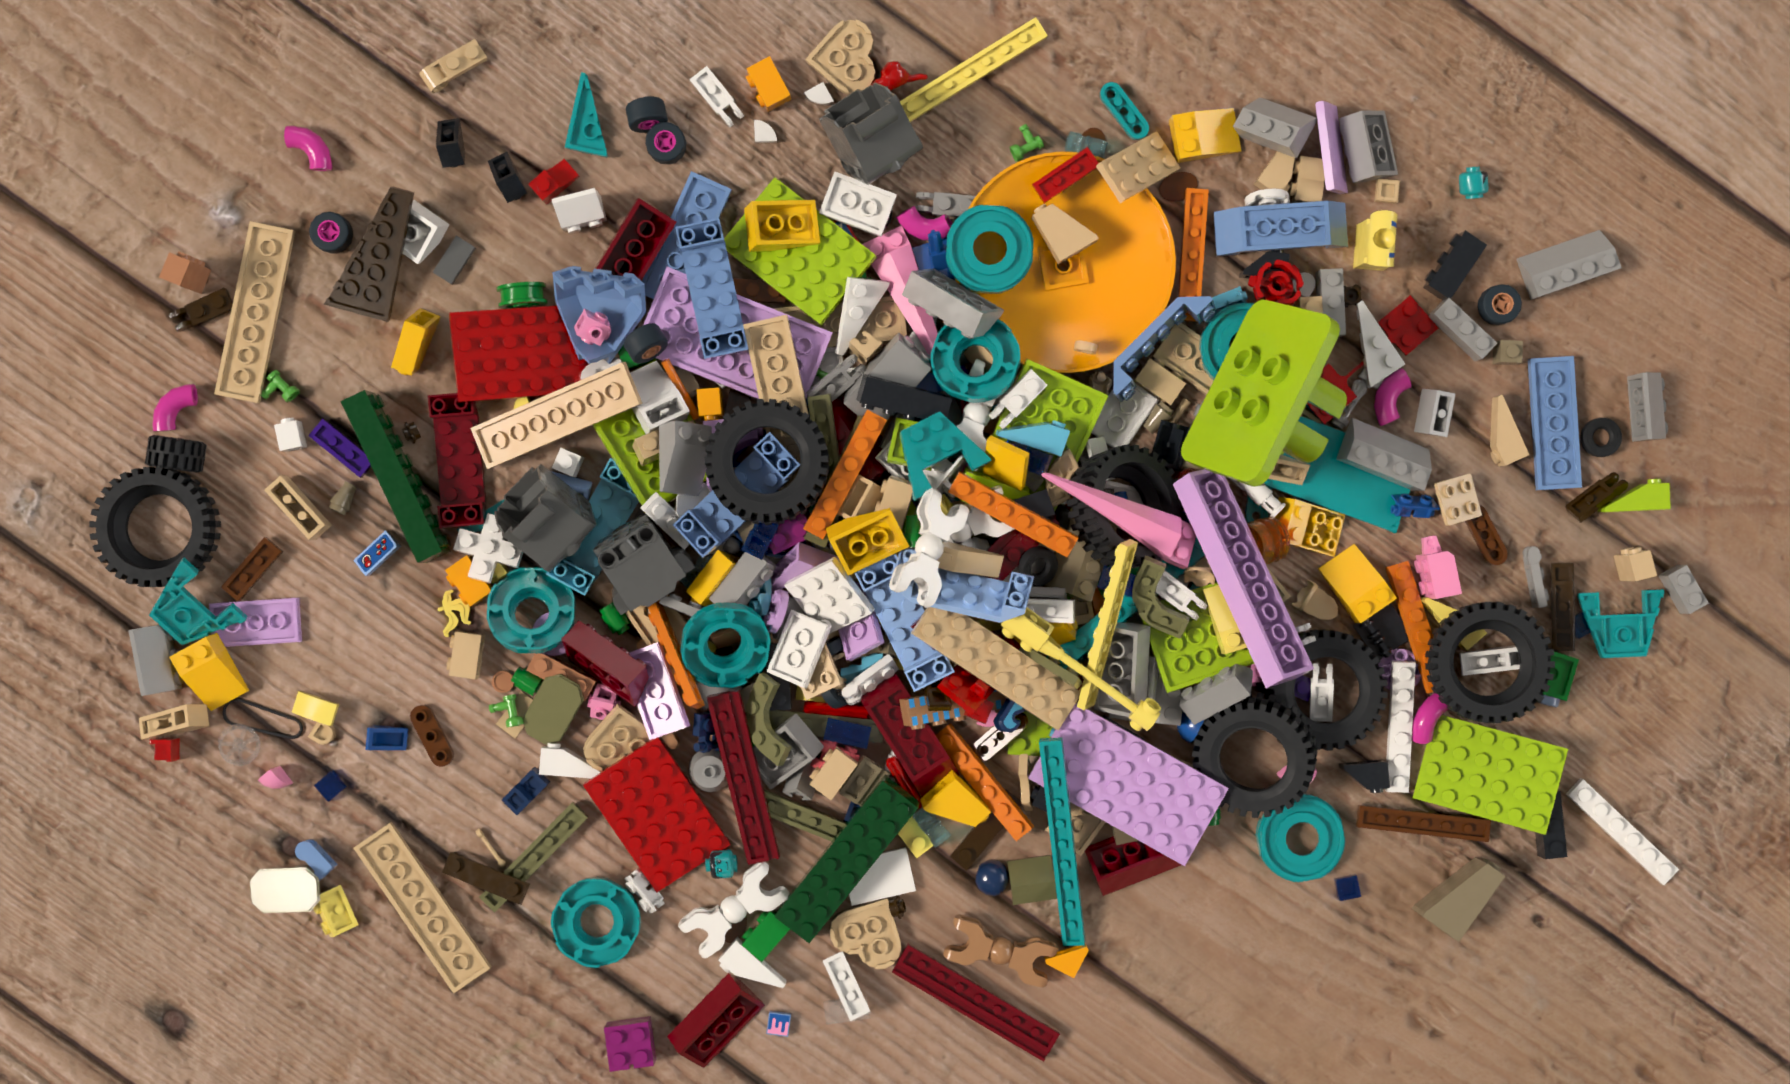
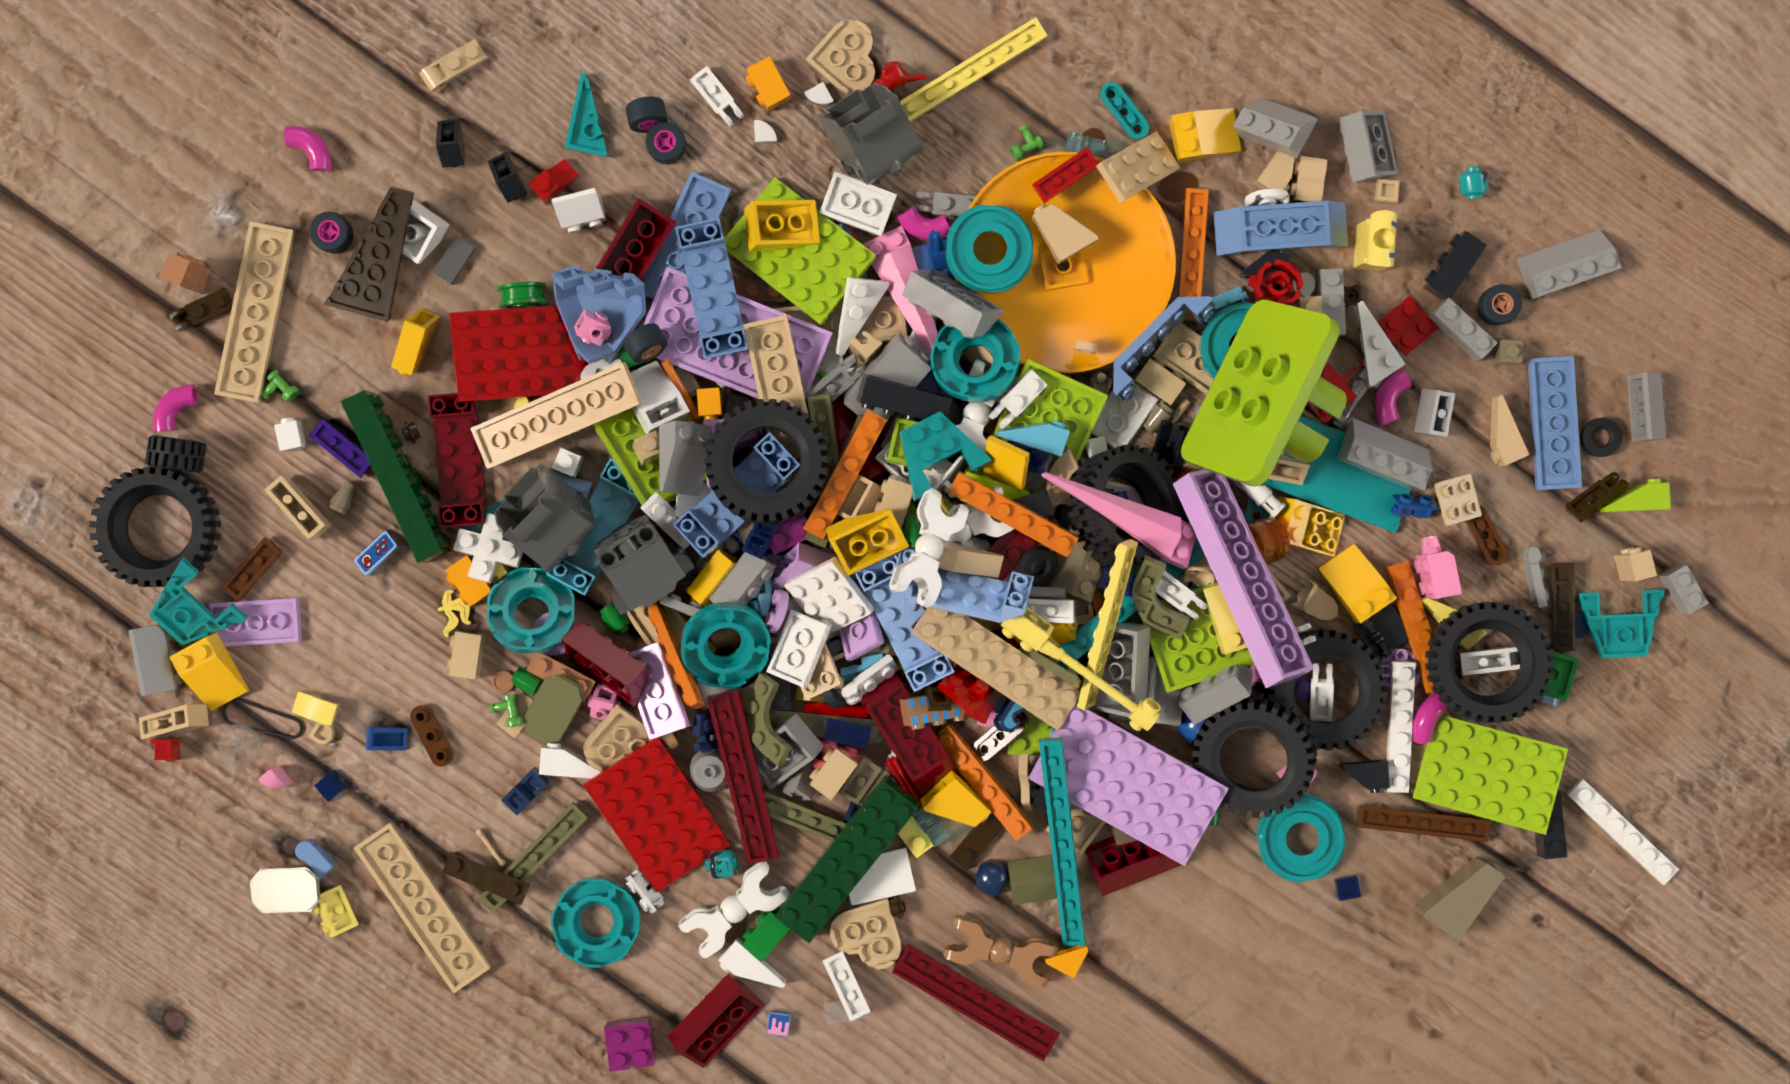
(1331, 147): lavender tile -> none

